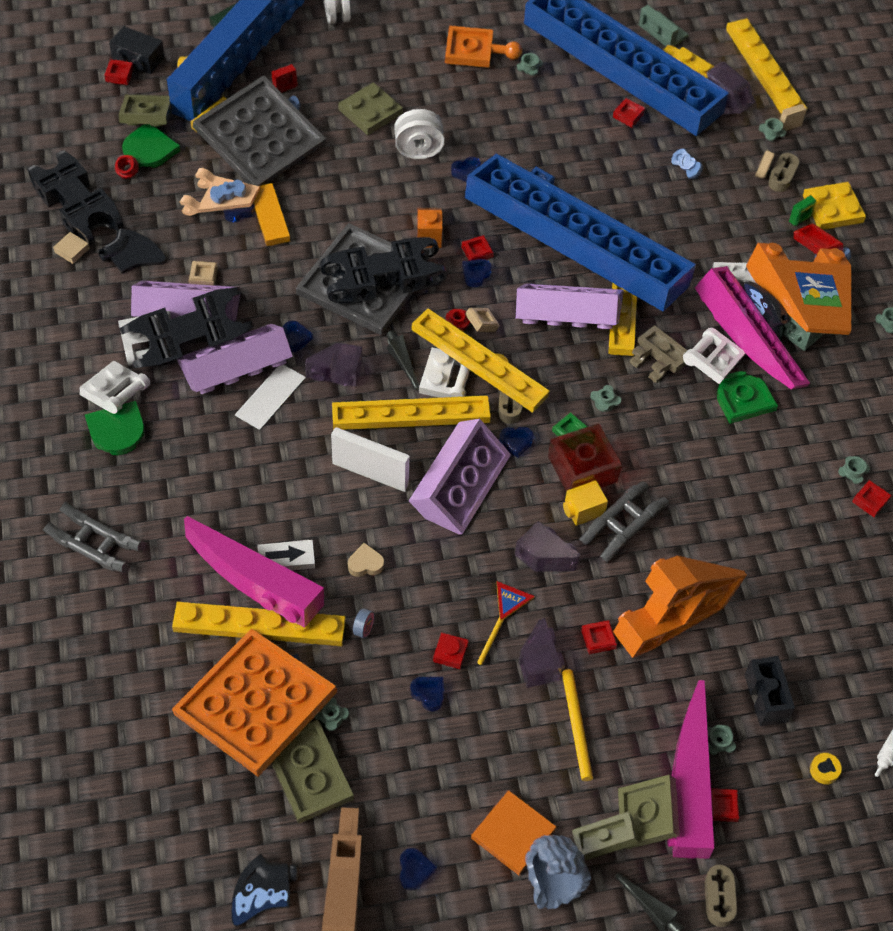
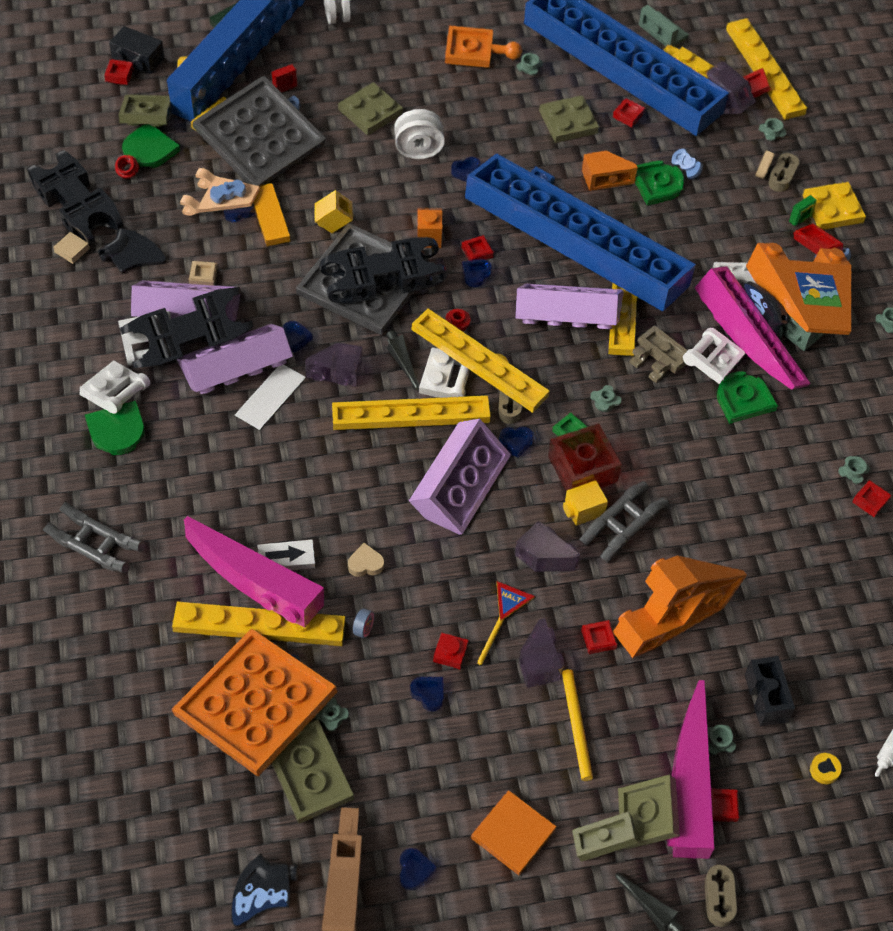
(333, 211): none -> yellow brick
(370, 459): white tile -> none
(482, 319): tan tile -> none
(556, 871): sand blue hair -> none
(568, 119): none -> olive plate
(607, 170): none -> orange slope
(658, 182): none -> green tile
(758, 82): none -> red plate
(793, 117): tan tile -> none

